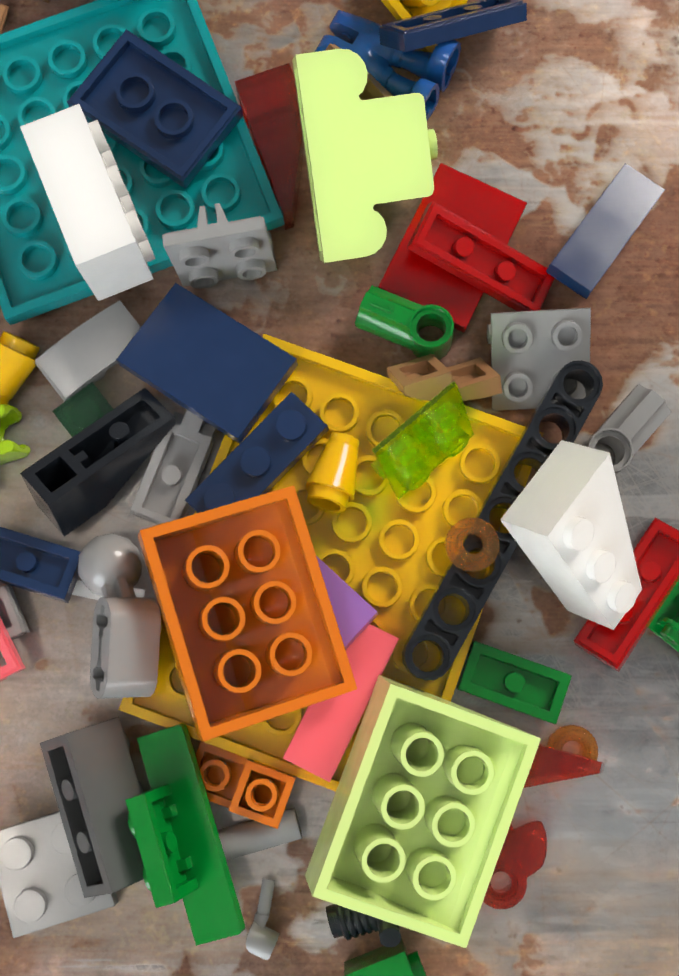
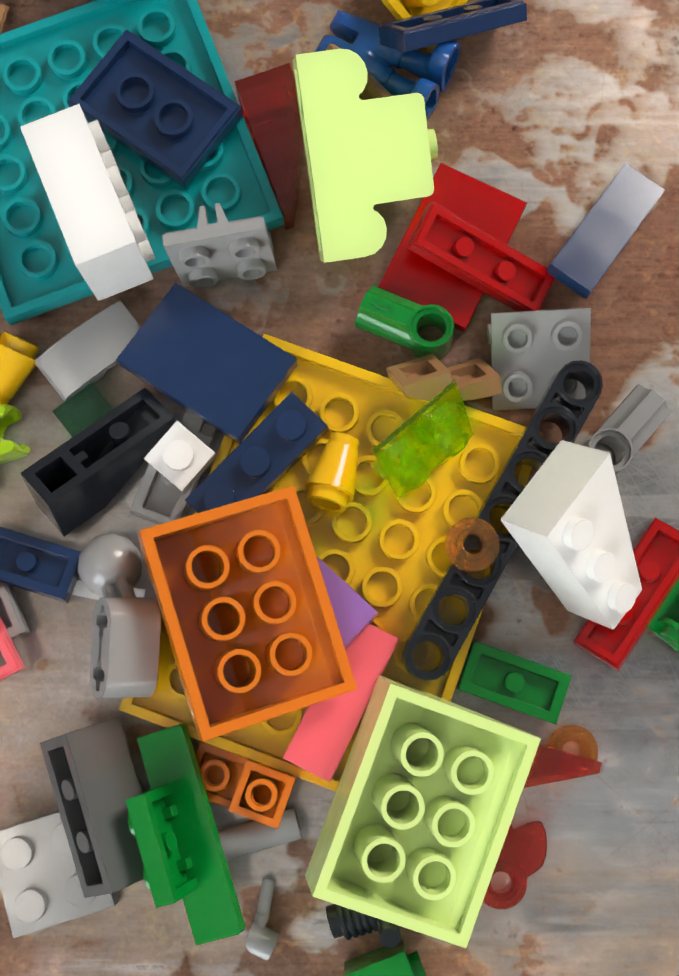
(180, 456): none -> white plate

